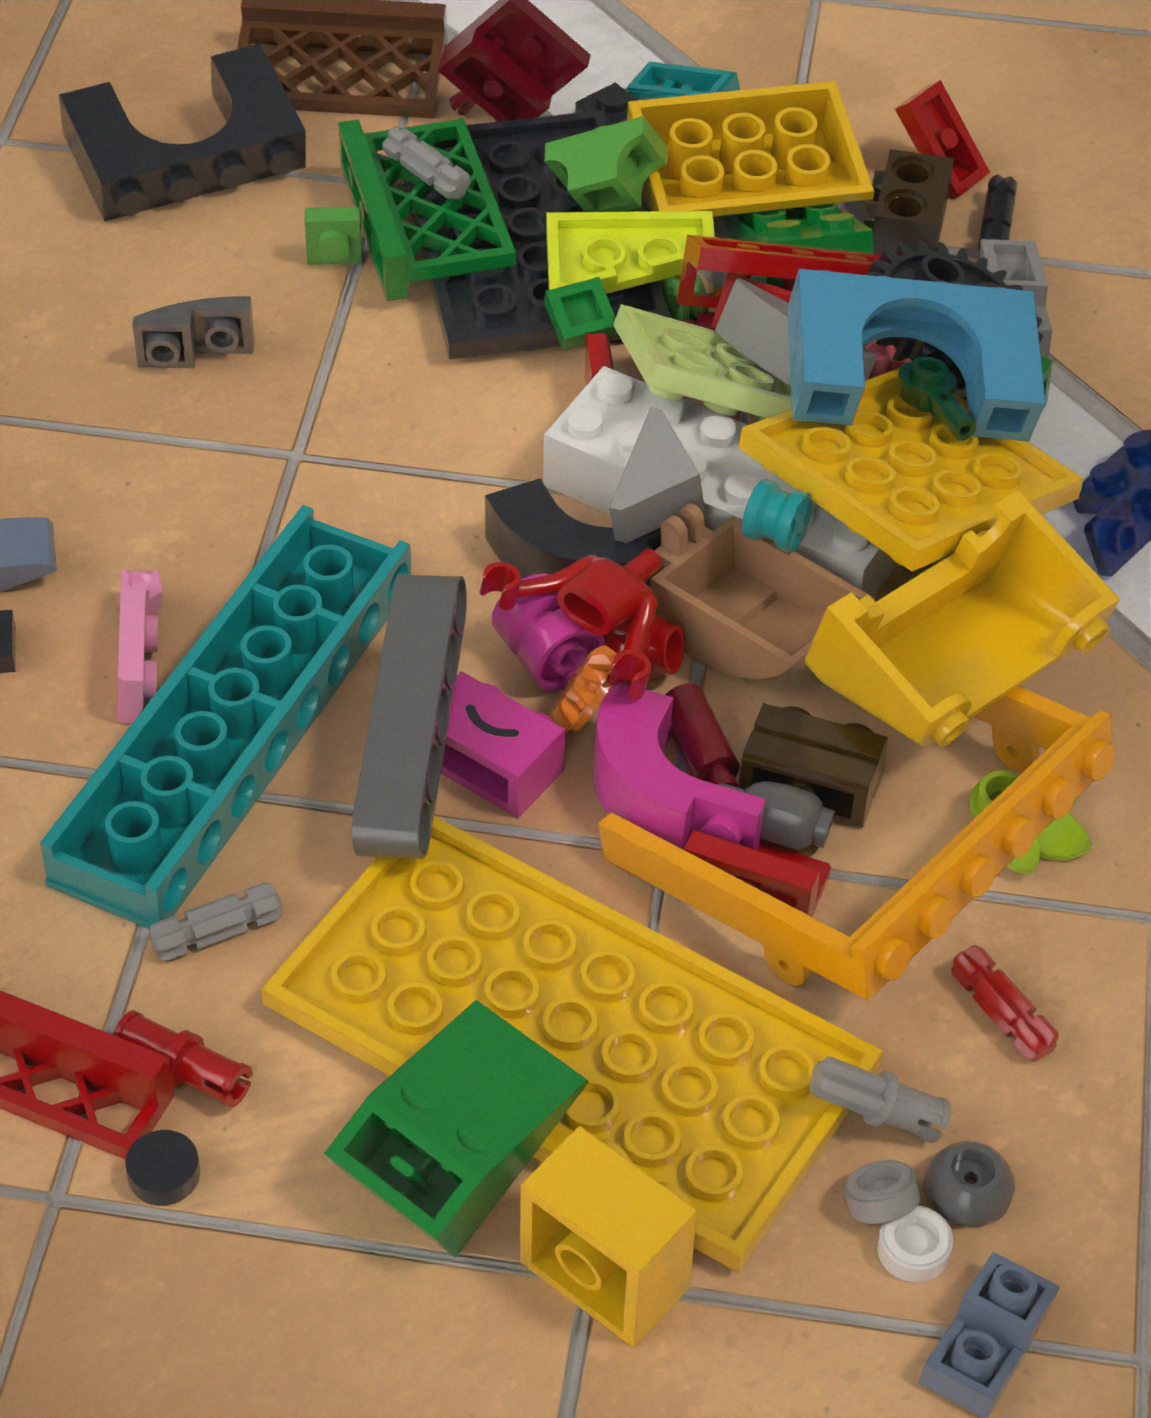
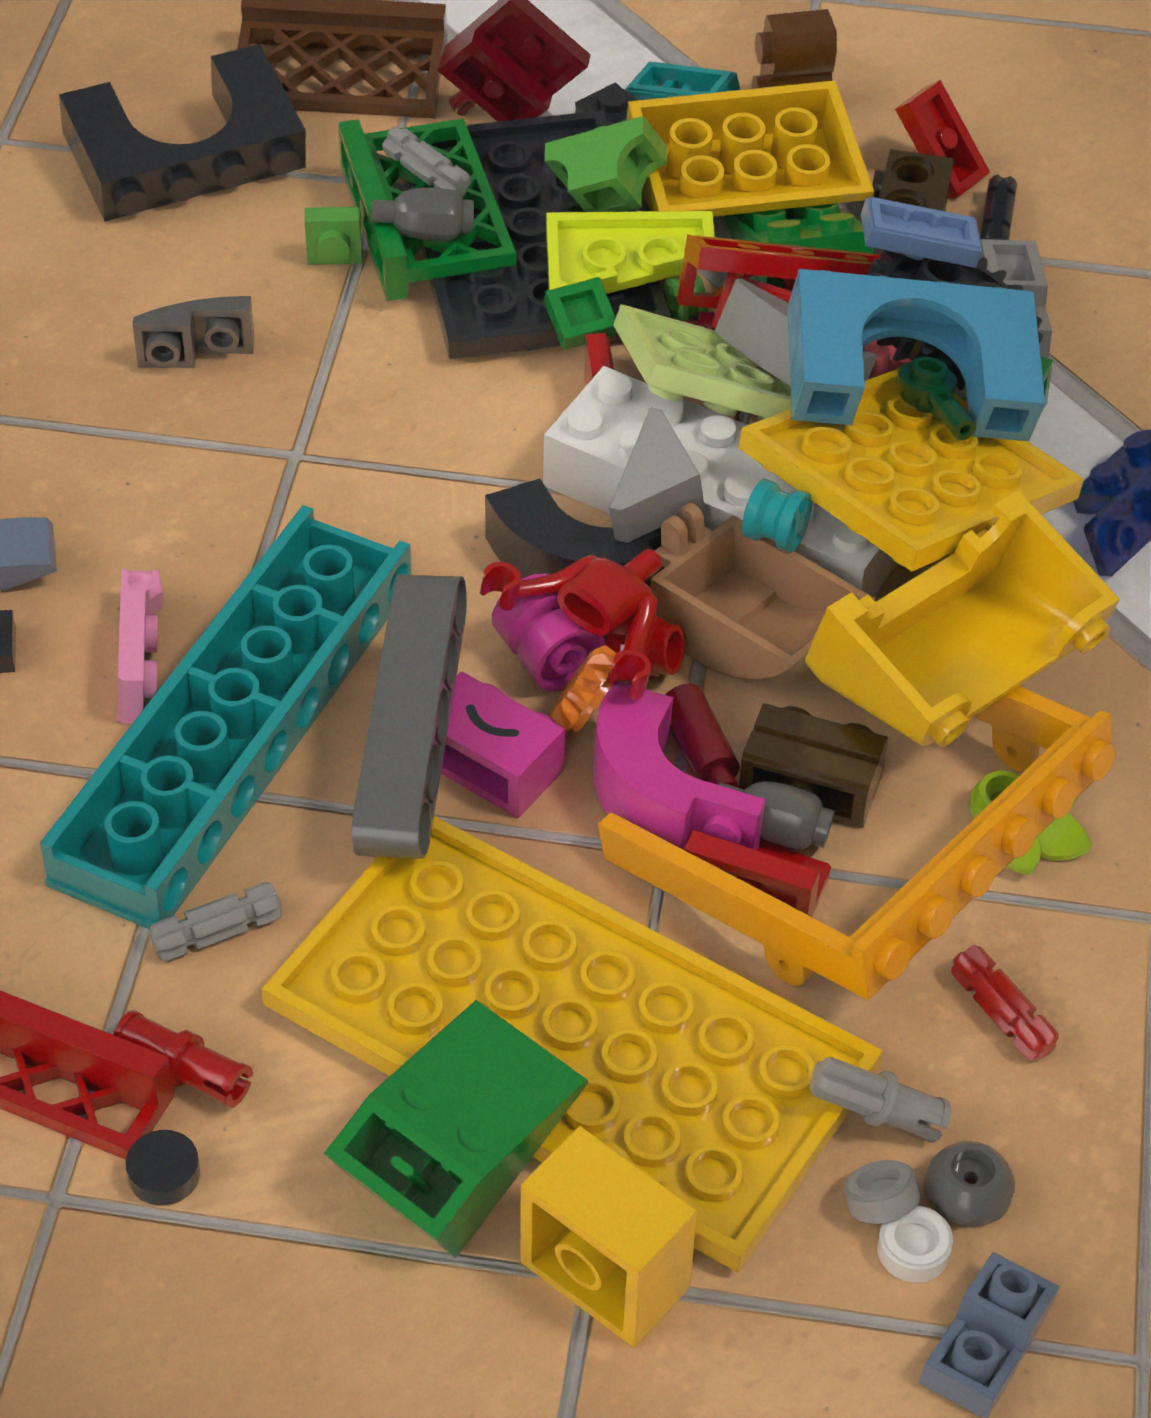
(426, 214): none -> dark grey plant
(796, 49): none -> reddish brown brick
(921, 232): none -> medium blue plate

